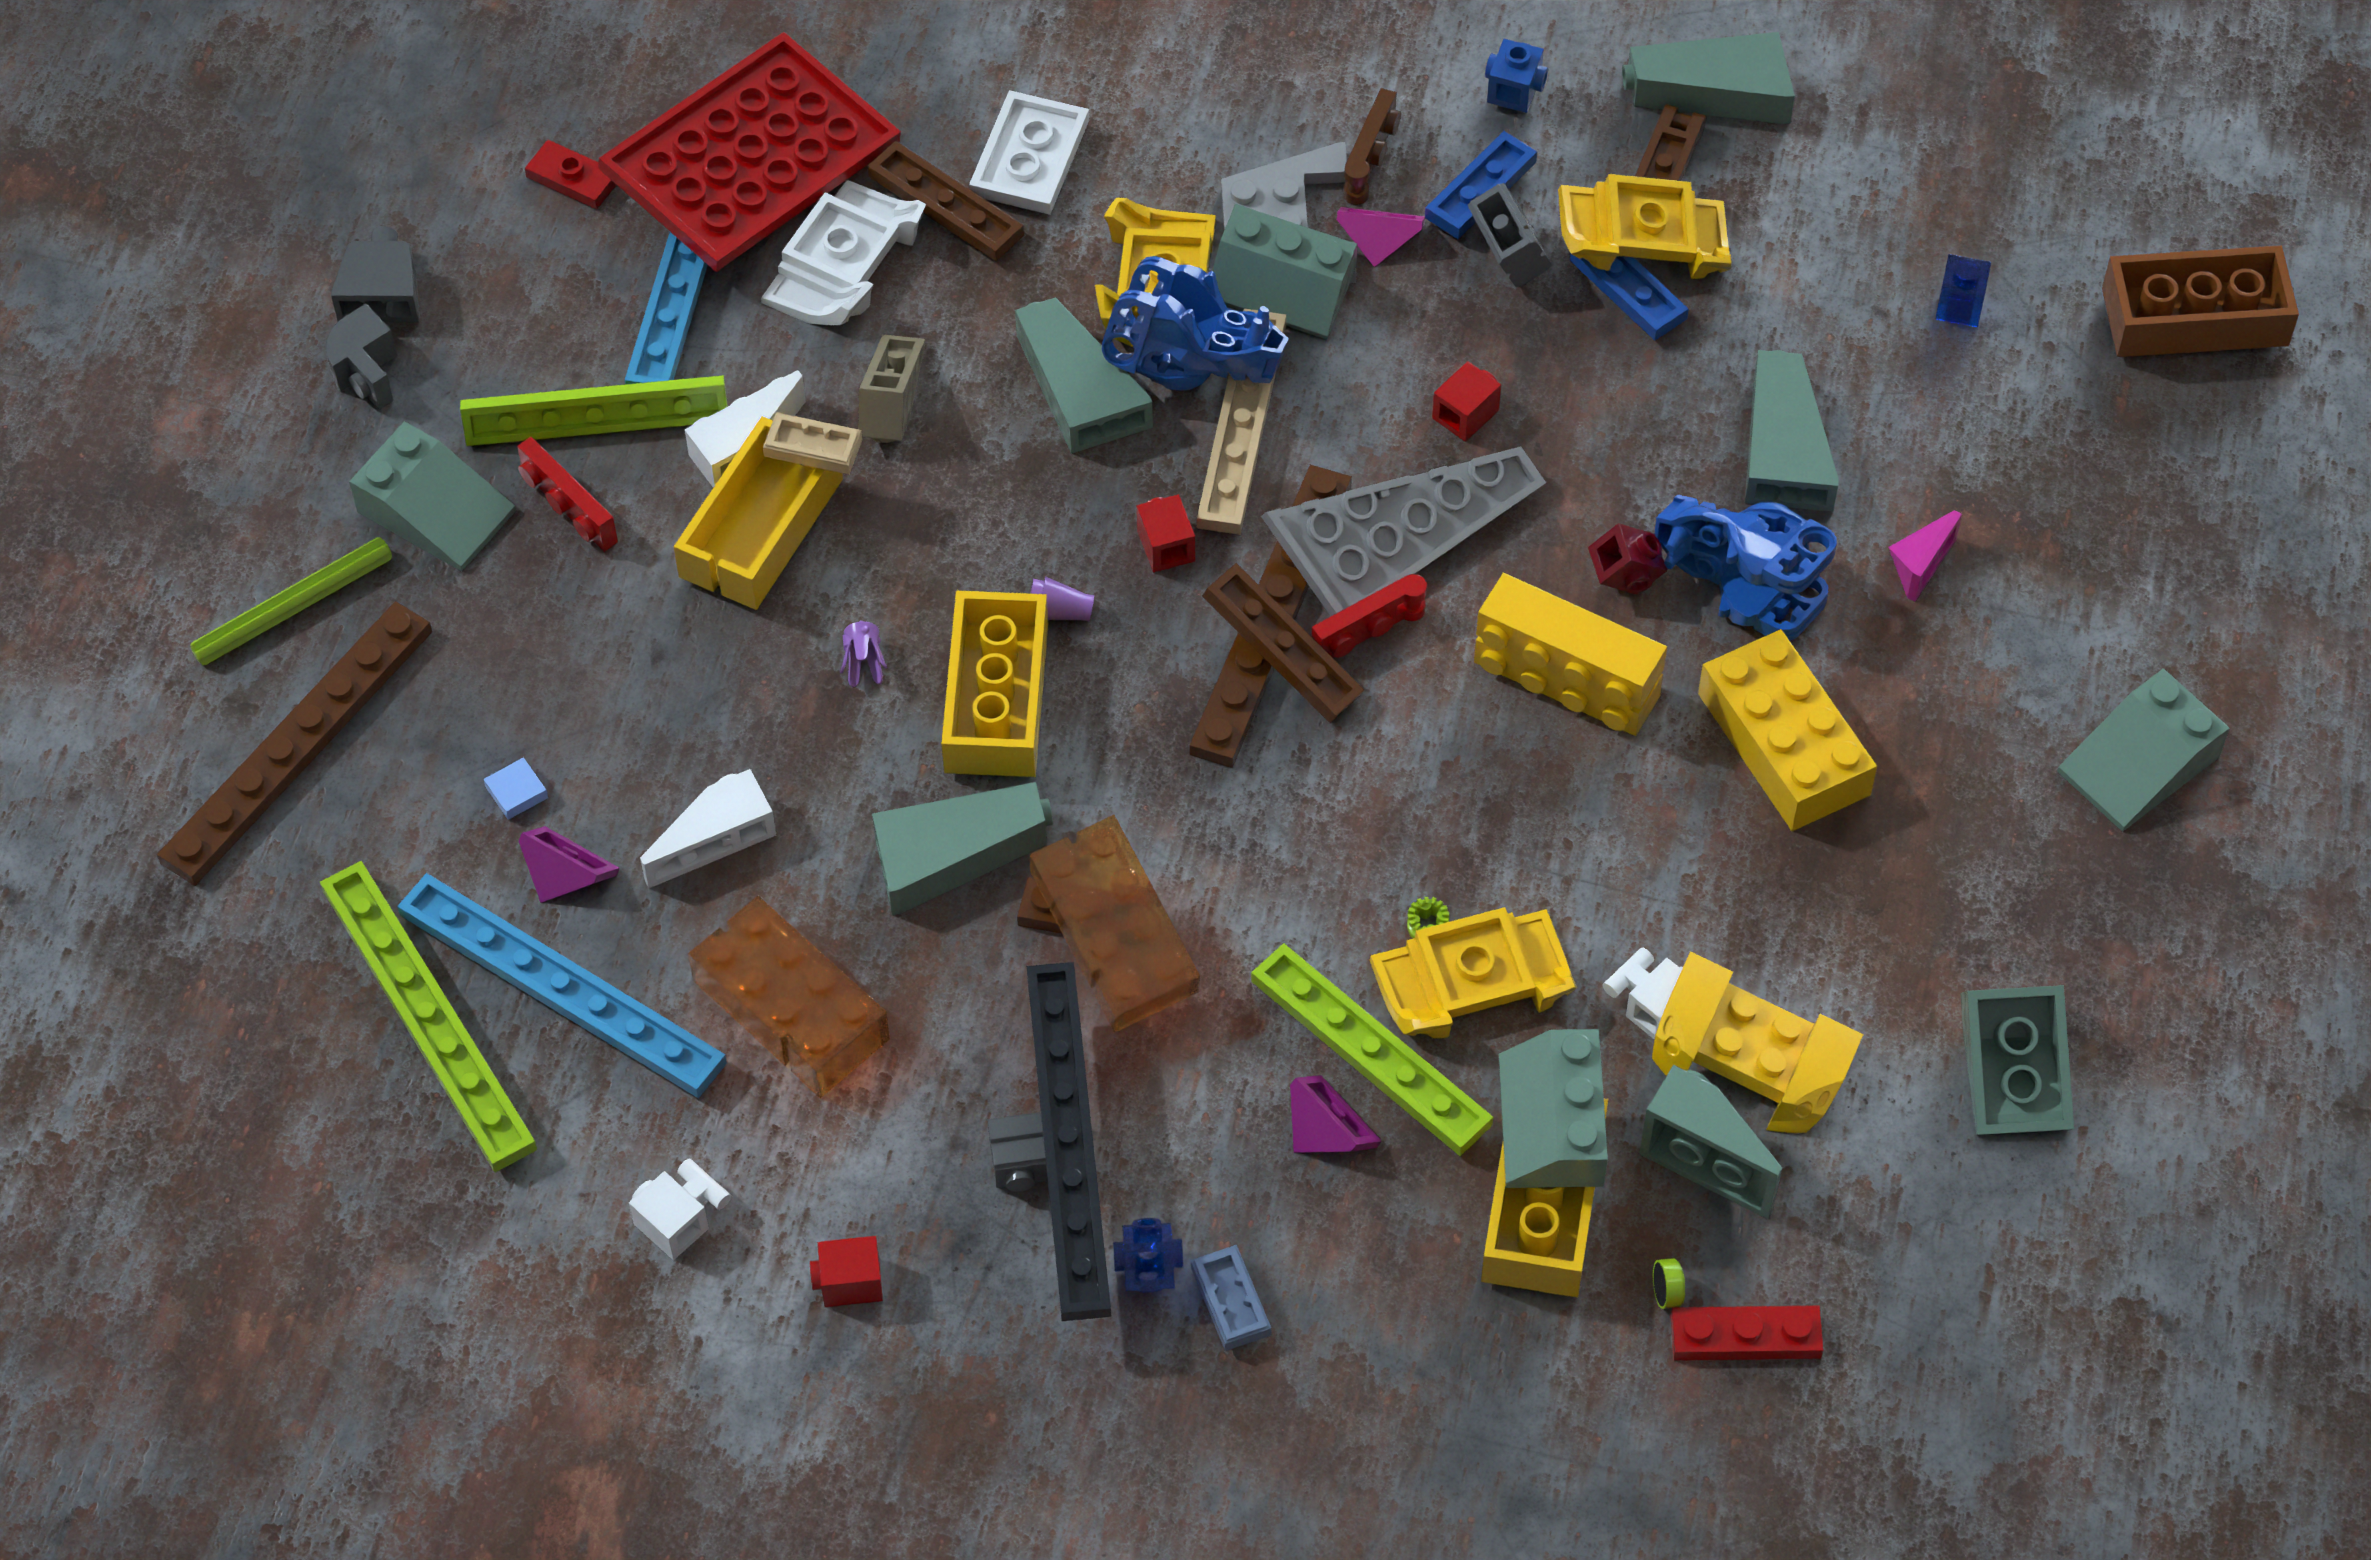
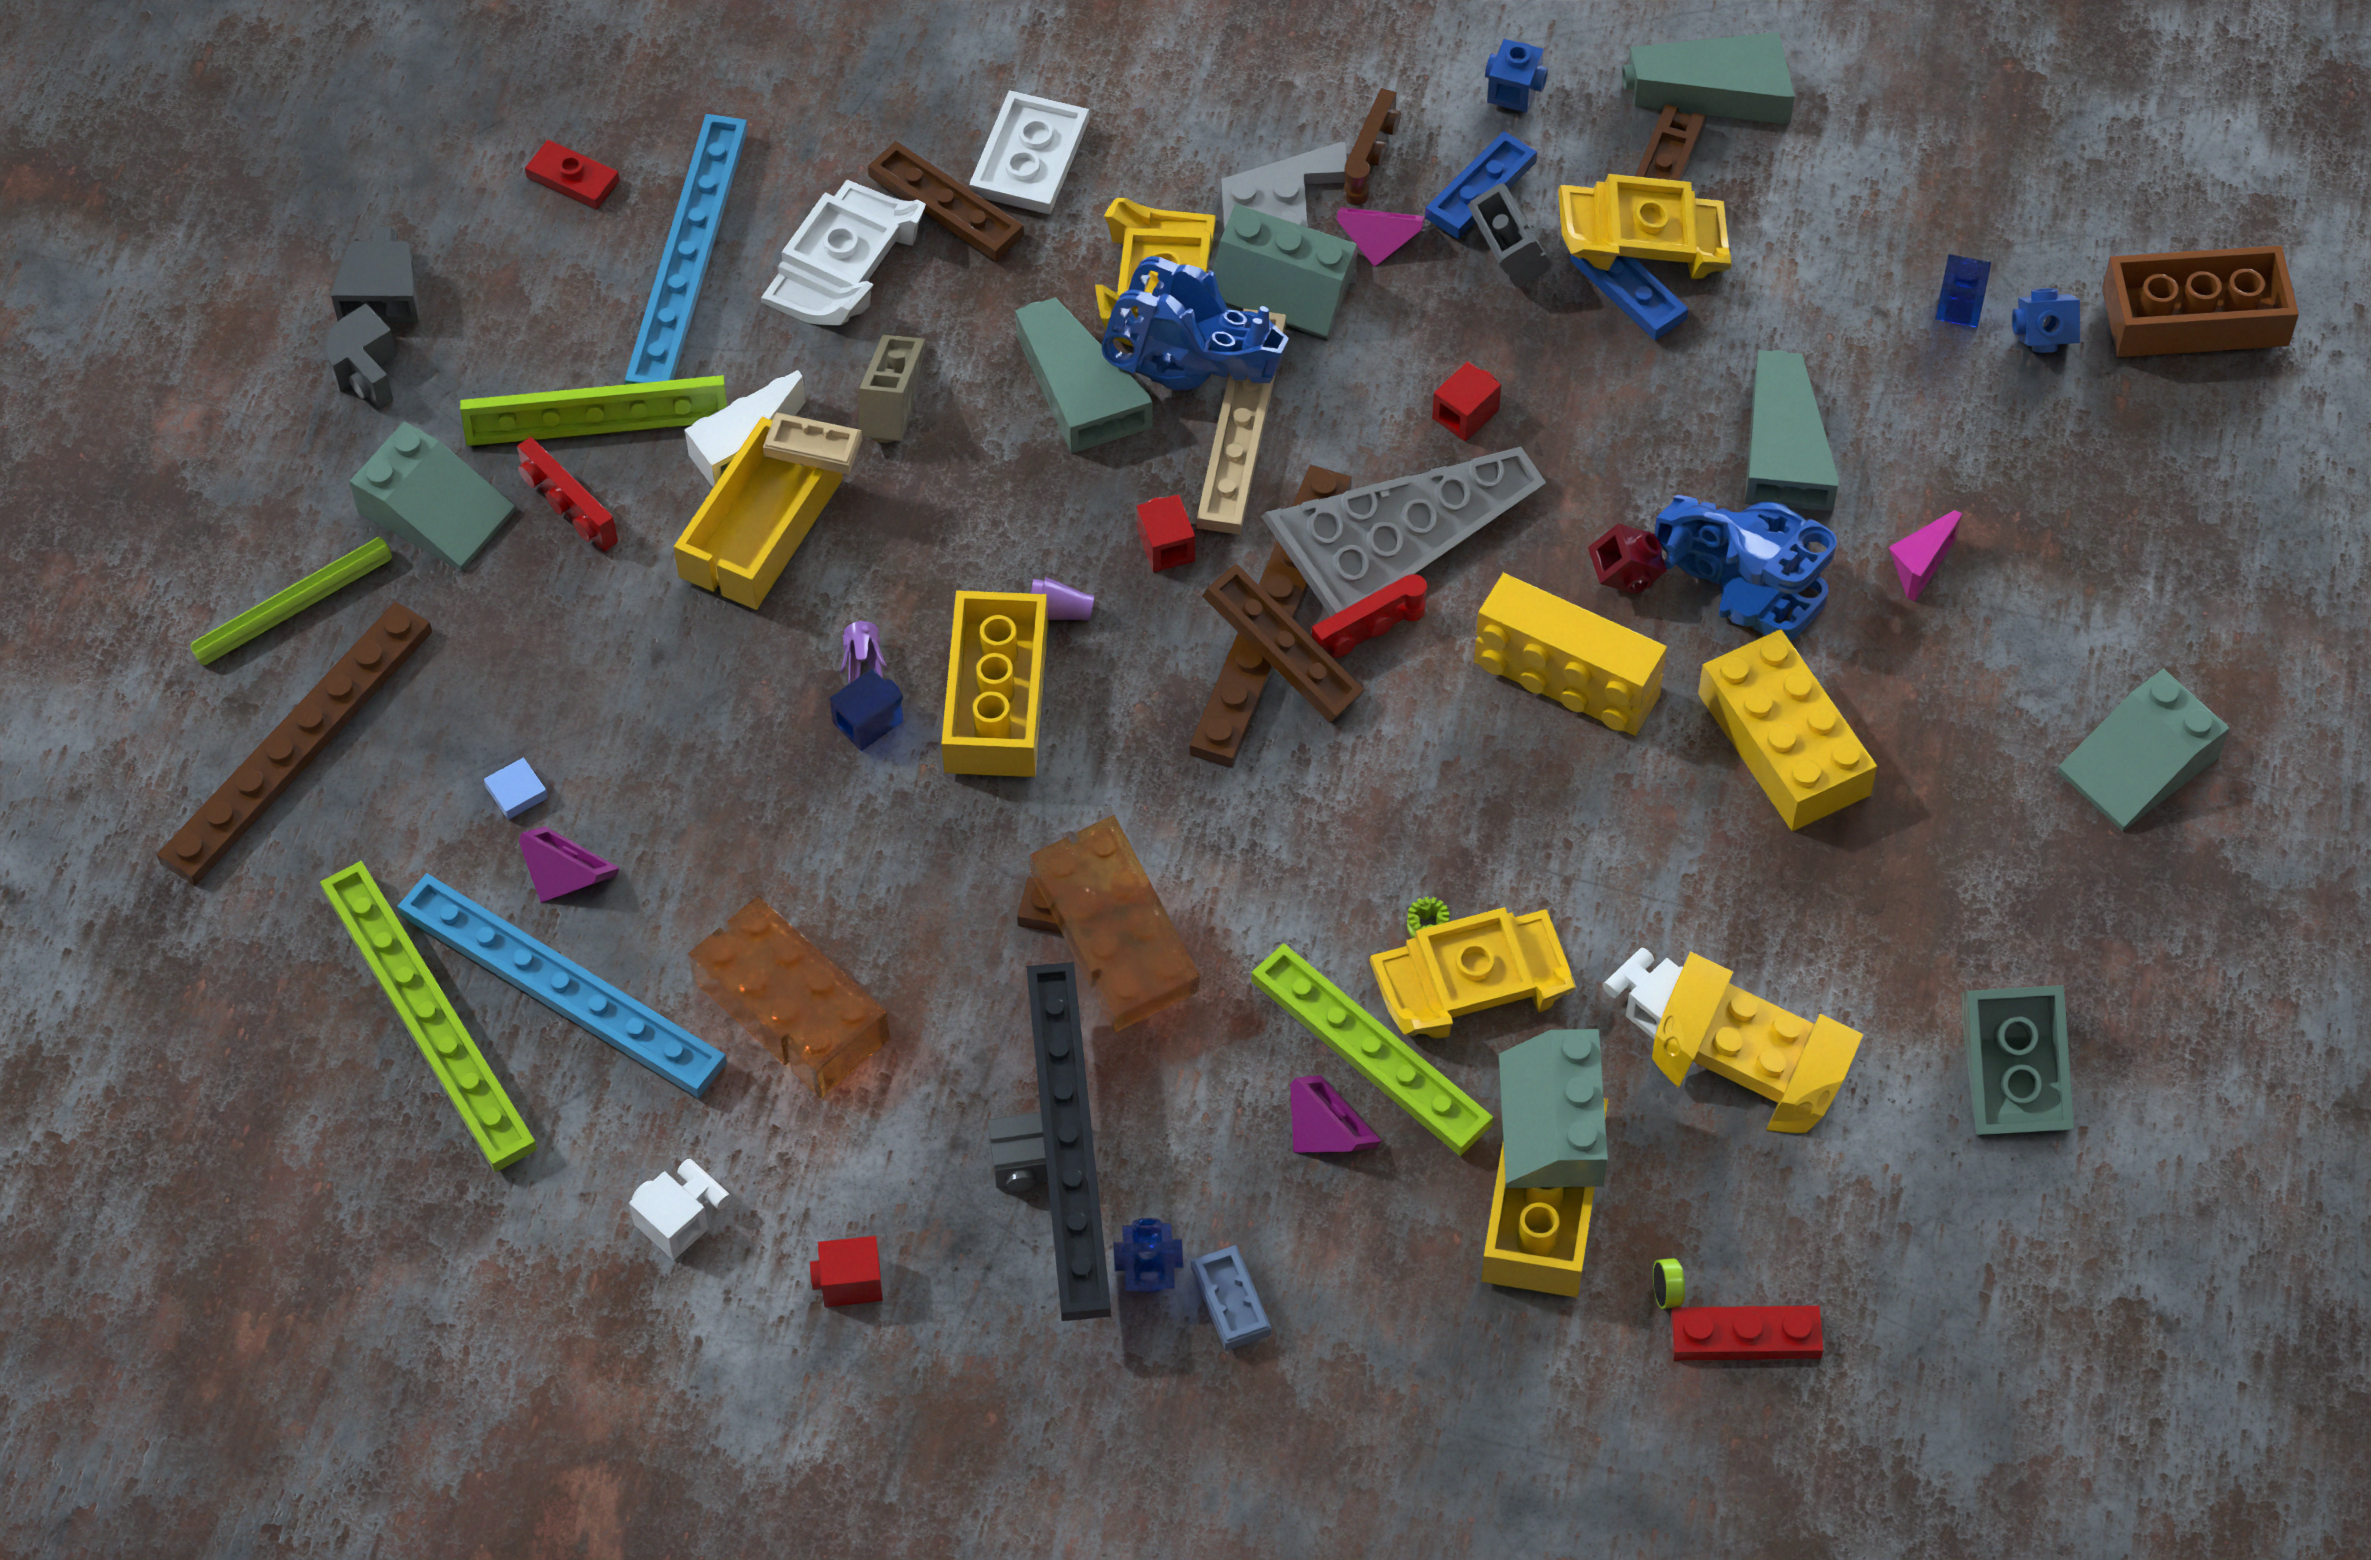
(716, 824): white slope -> none
(749, 151): red plate -> none
(867, 709): none -> clear blue brick
(955, 840): sand green slope -> none
(1706, 1140): sand green slope -> none
(2061, 321): none -> blue brick

